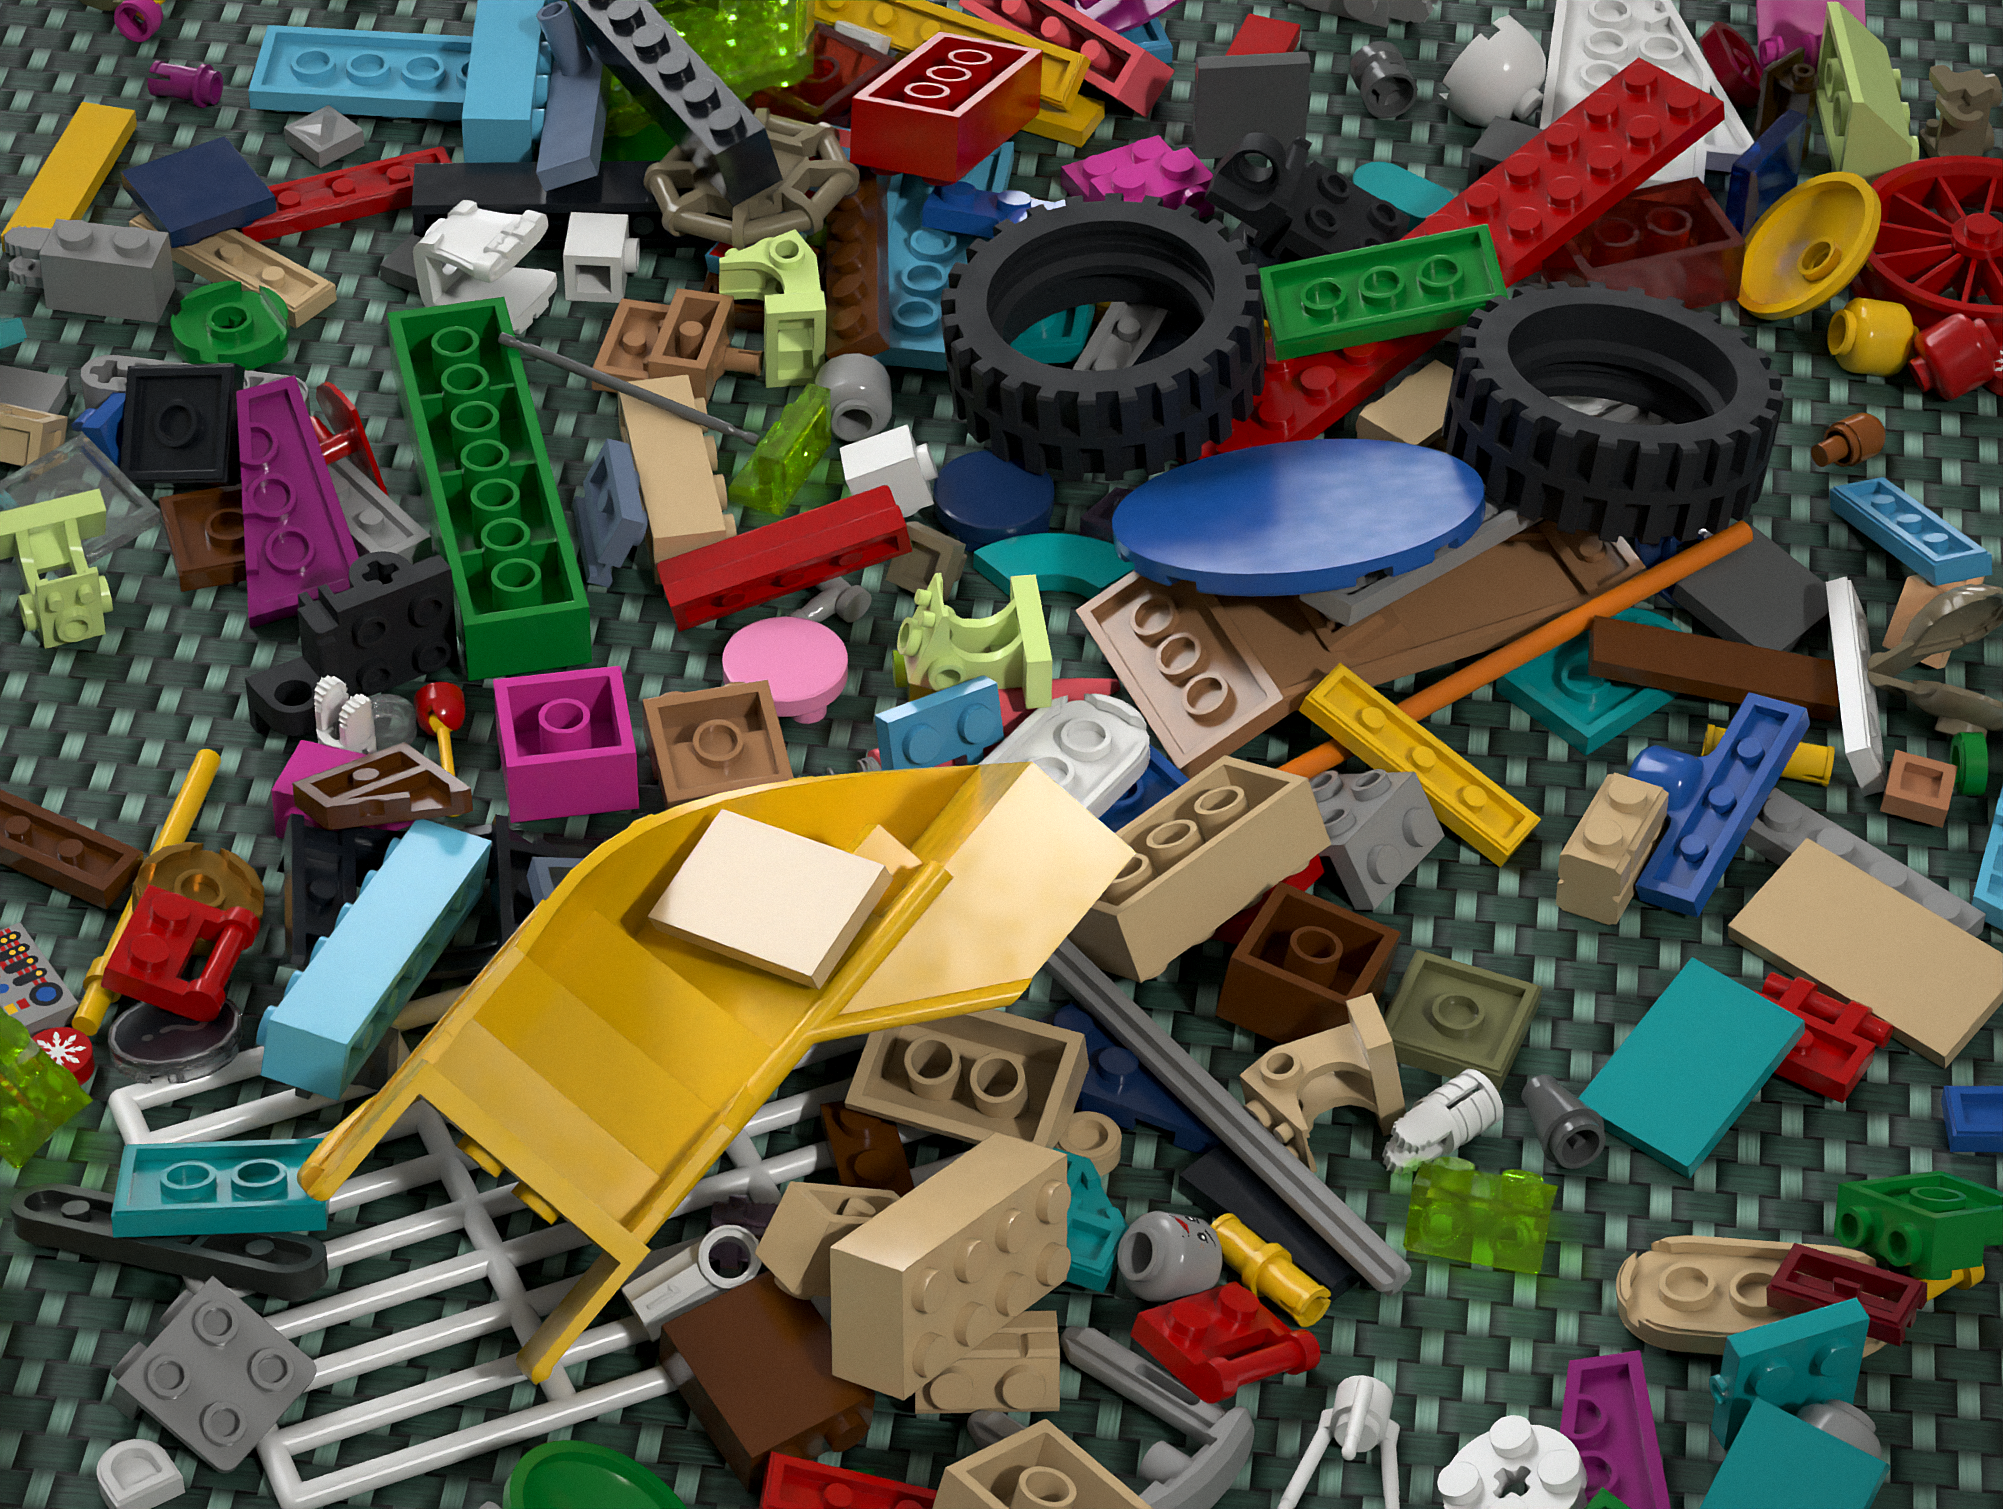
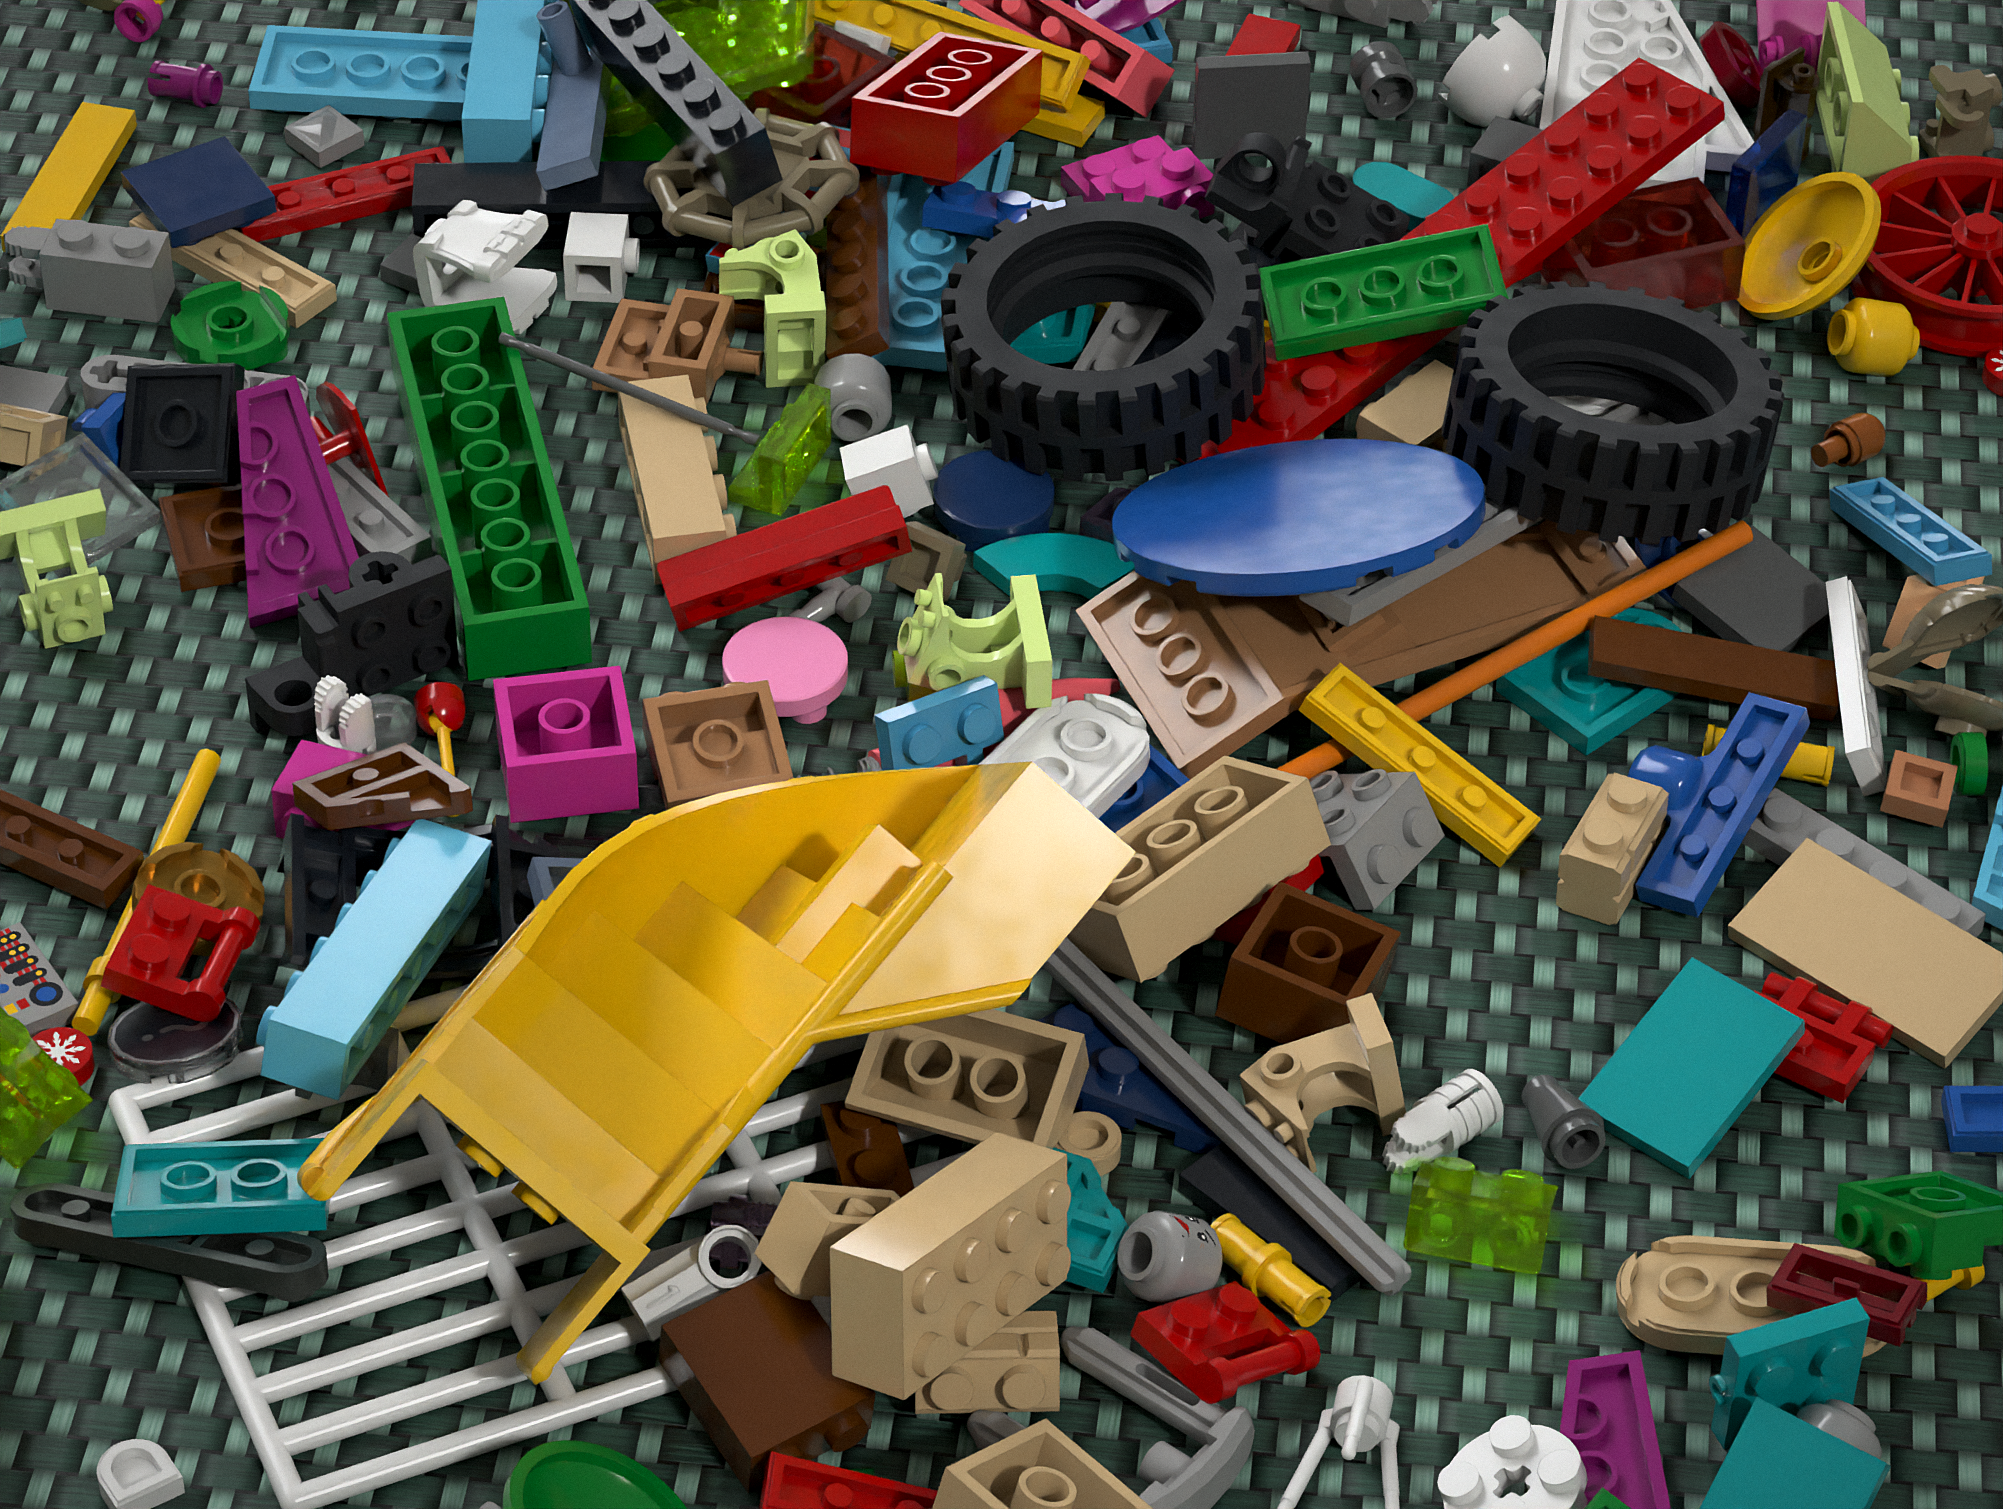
(213, 1375): light grey bracket -> none
(610, 513): sand blue plate -> none
(770, 898): tile -> none
(1459, 1018): olive tile -> none
(1954, 356): red head -> none

